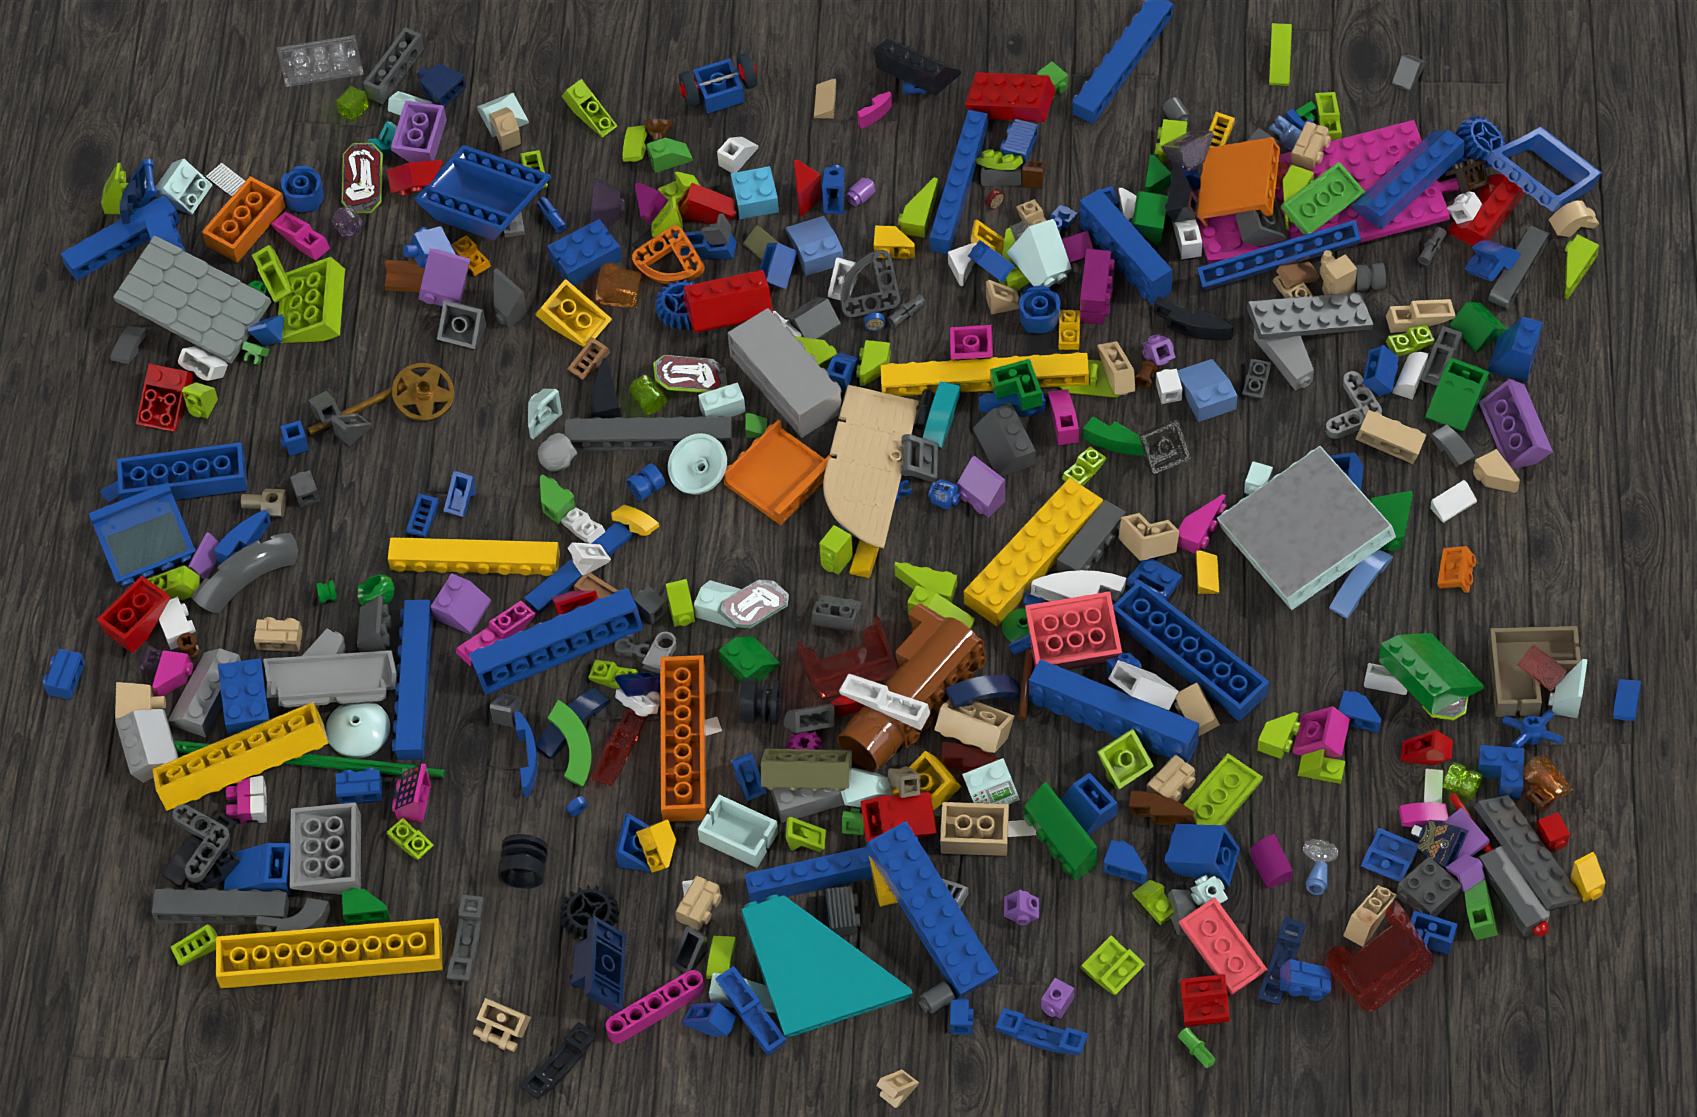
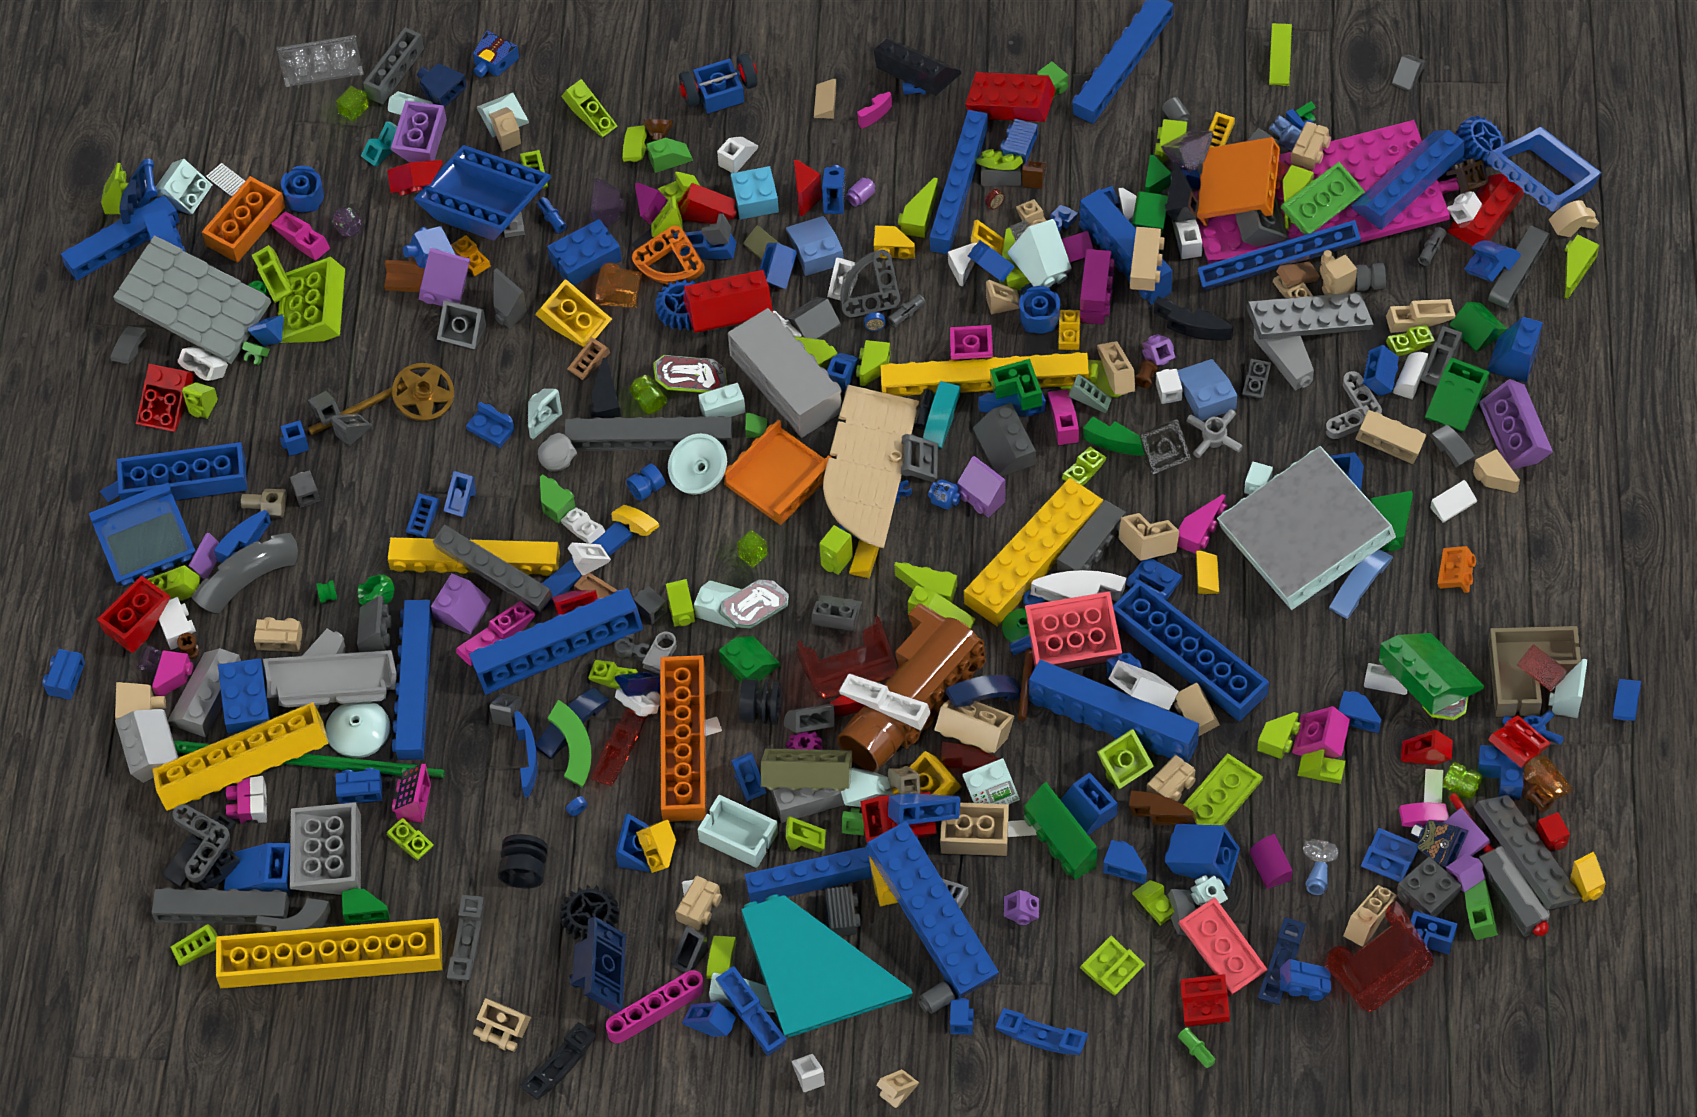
(362, 177): shield -> none
(491, 425): none -> blue bracket
(492, 568): none -> dark grey brick
(494, 55): none -> blue torso
(752, 548): none -> clear neon green brick
(809, 1072): none -> white slope
(923, 808): none -> blue slope
(1057, 998): medium lavender brick -> none
(1089, 394): none -> sand green slope
(1146, 259): none -> tan brick
(1214, 433): none -> light grey bar
(1328, 114): lime slope -> none
(1519, 741): none -> red slope

